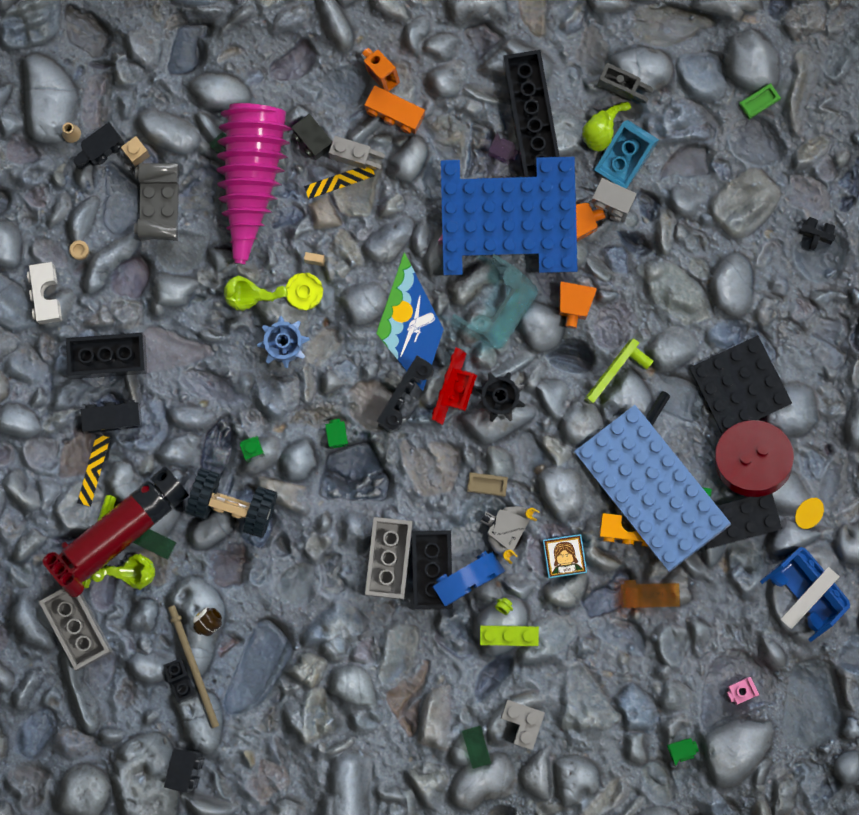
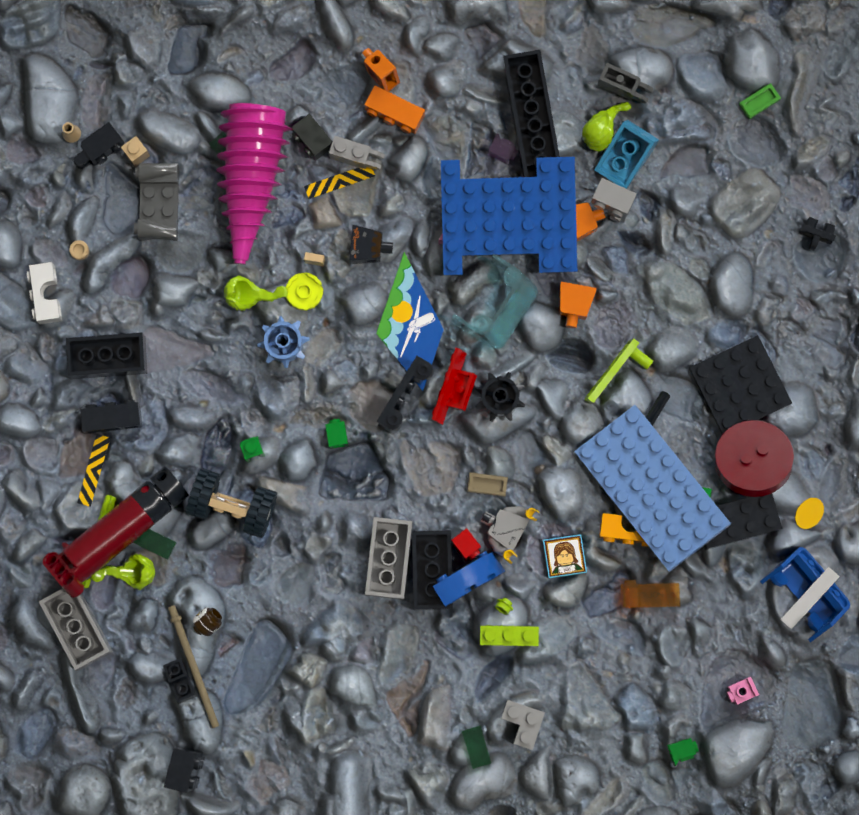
(367, 246): none -> torso
(466, 545): none -> red brick

